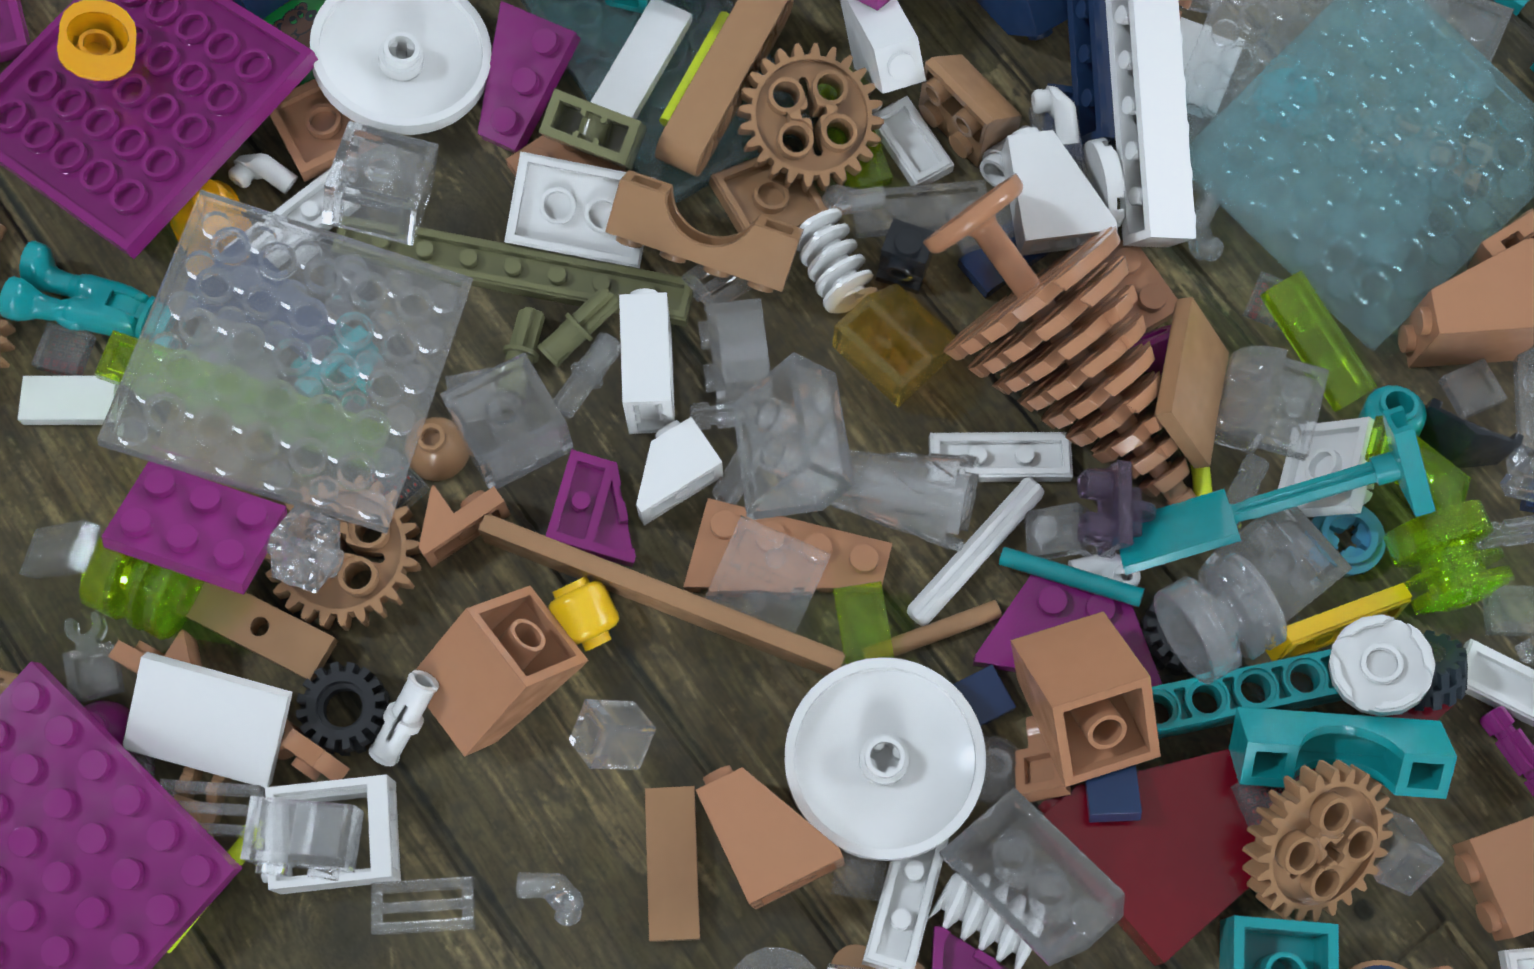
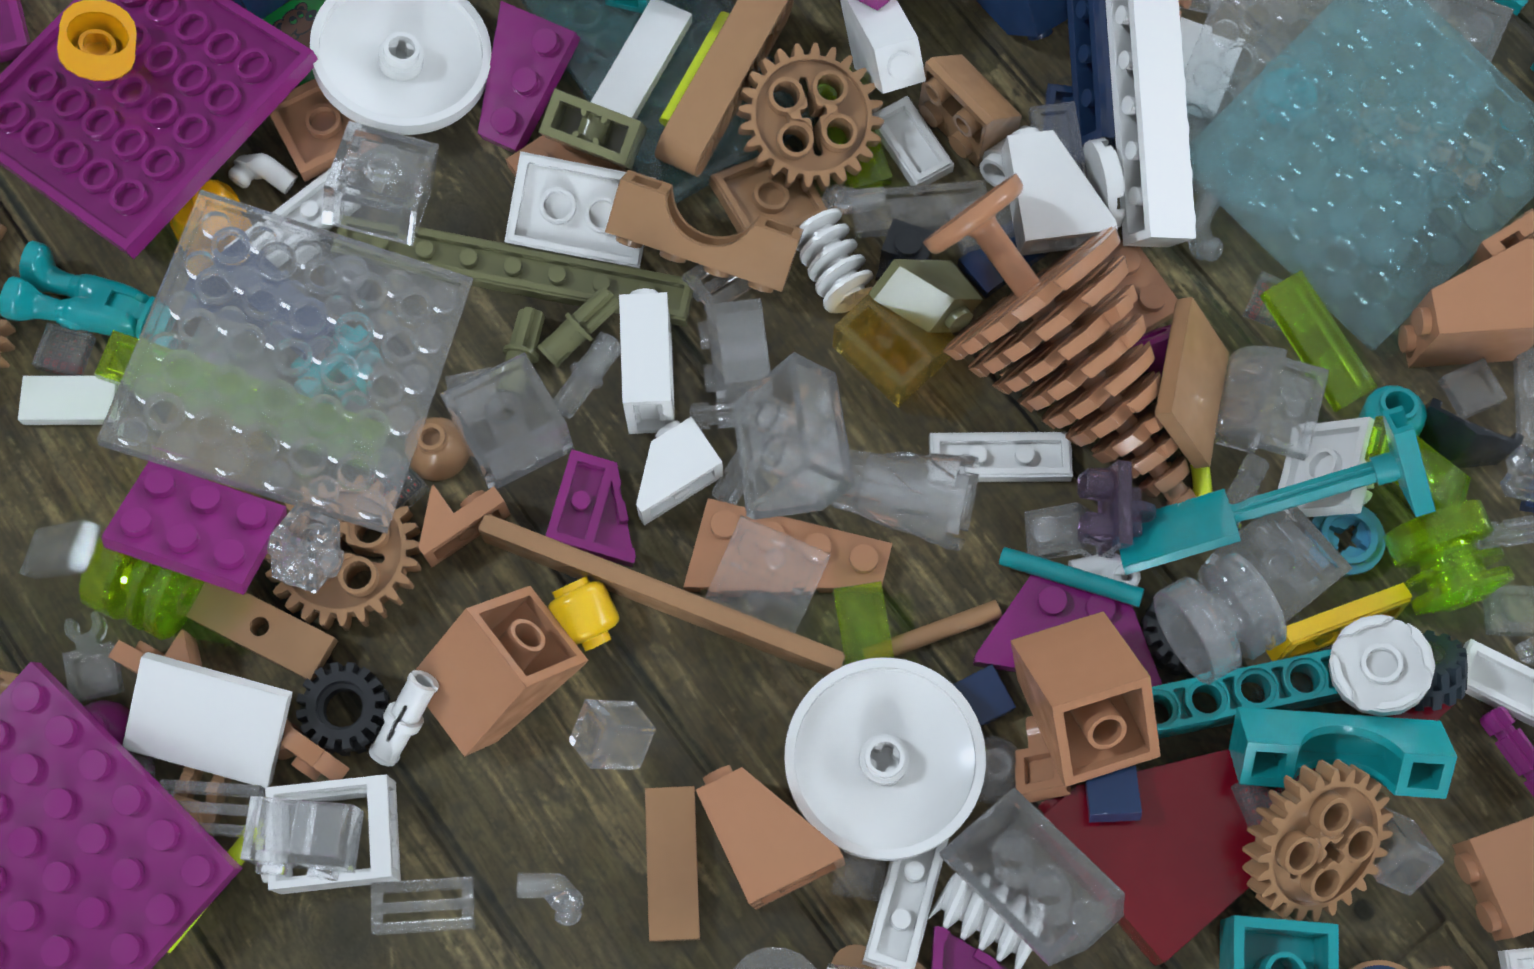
(927, 294): none -> olive slope
(975, 551): white axle -> none
(1061, 109): white arm -> none

